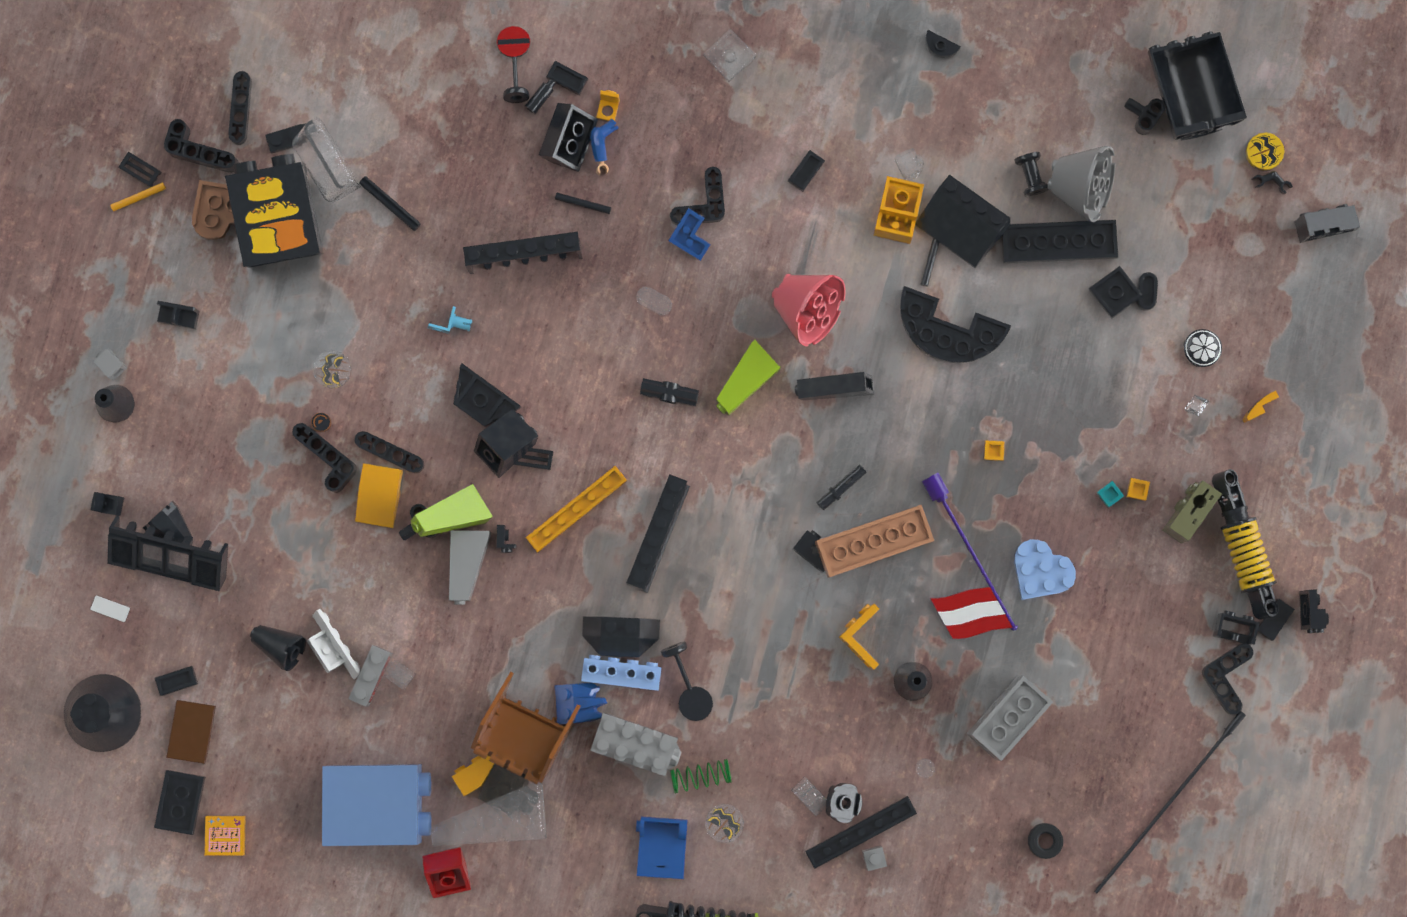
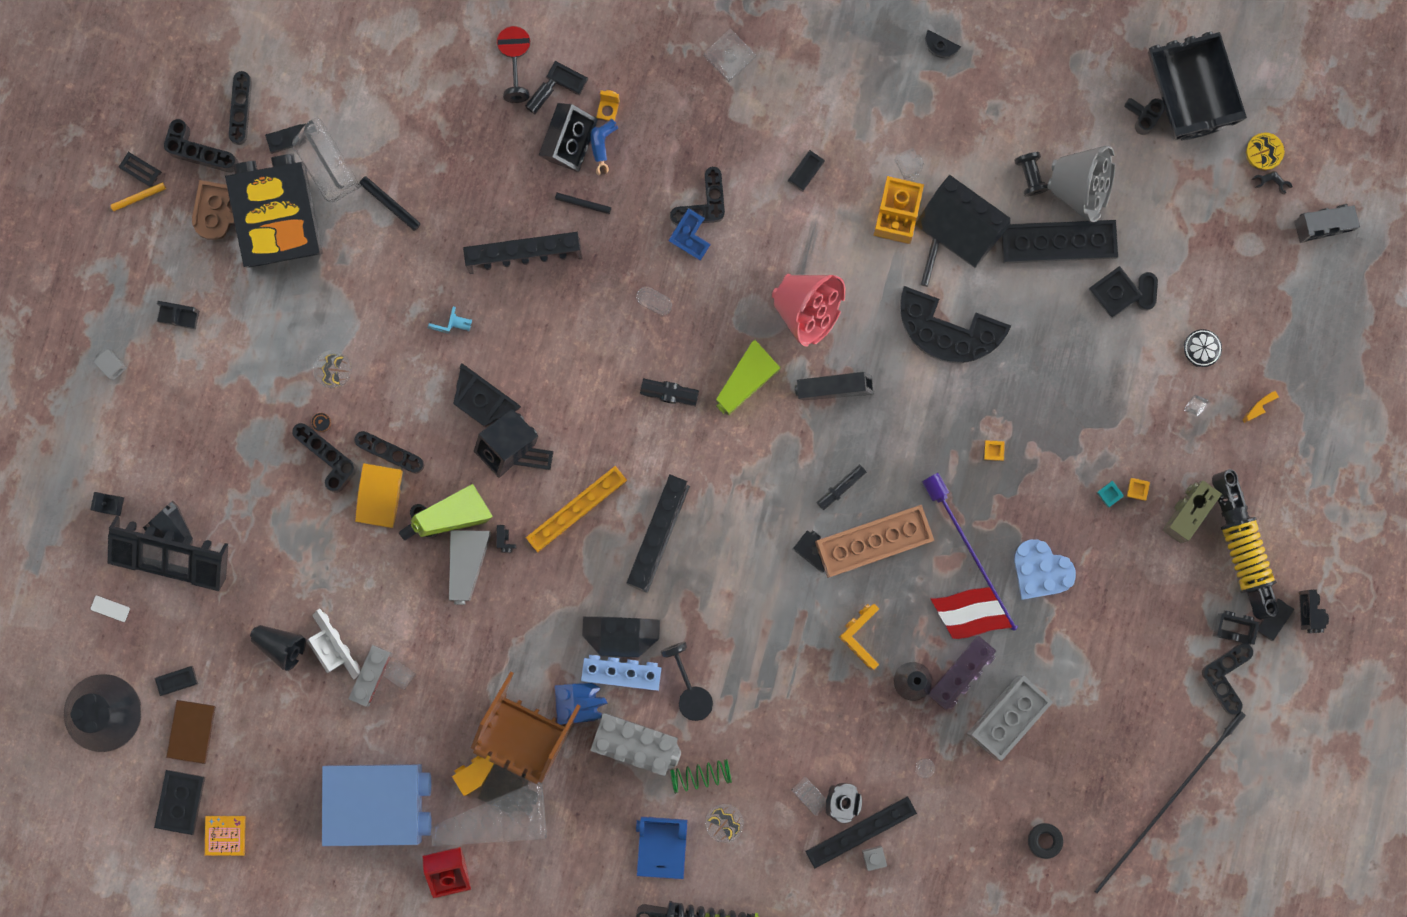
(114, 403): black cone -> none
(962, 672): none -> clear purple brick

